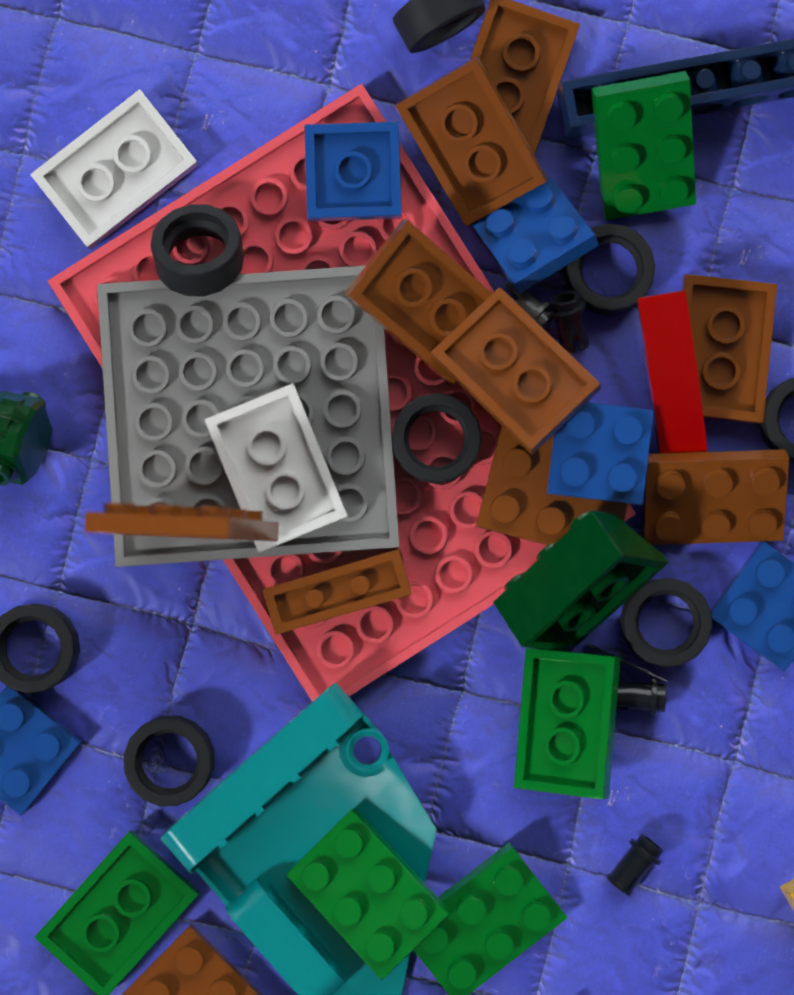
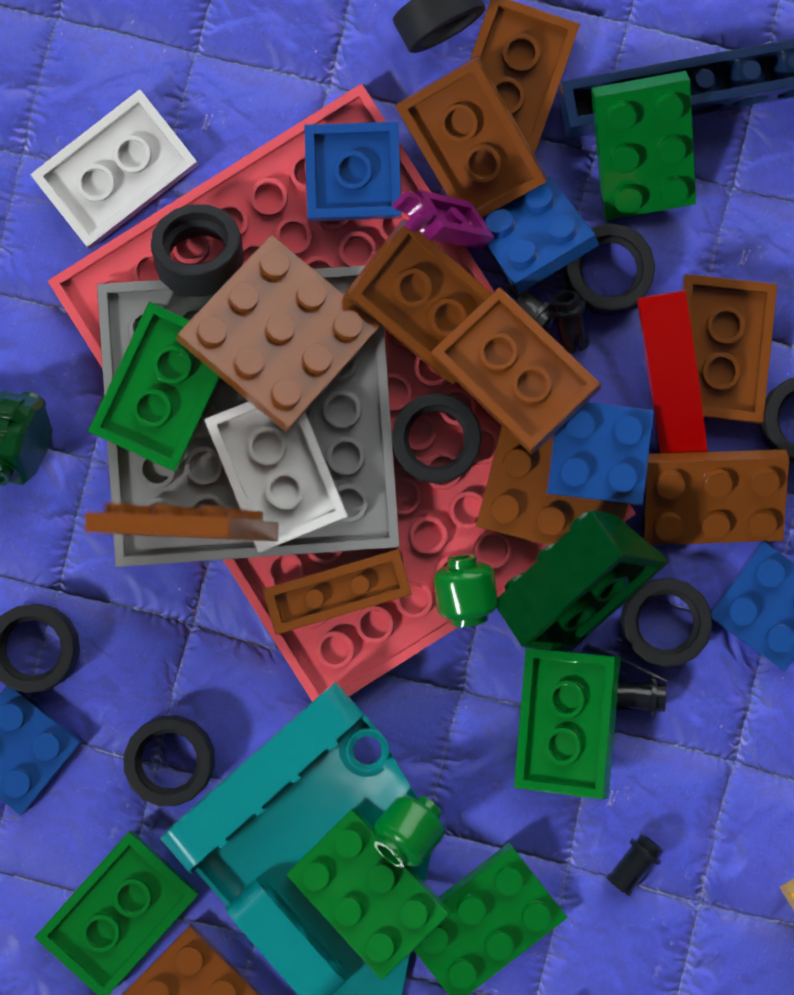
(156, 392): none -> green plate
(278, 333): none -> dark orange plate
(408, 831): none -> green head
(444, 219): none -> magenta plate
(465, 591): none -> green head

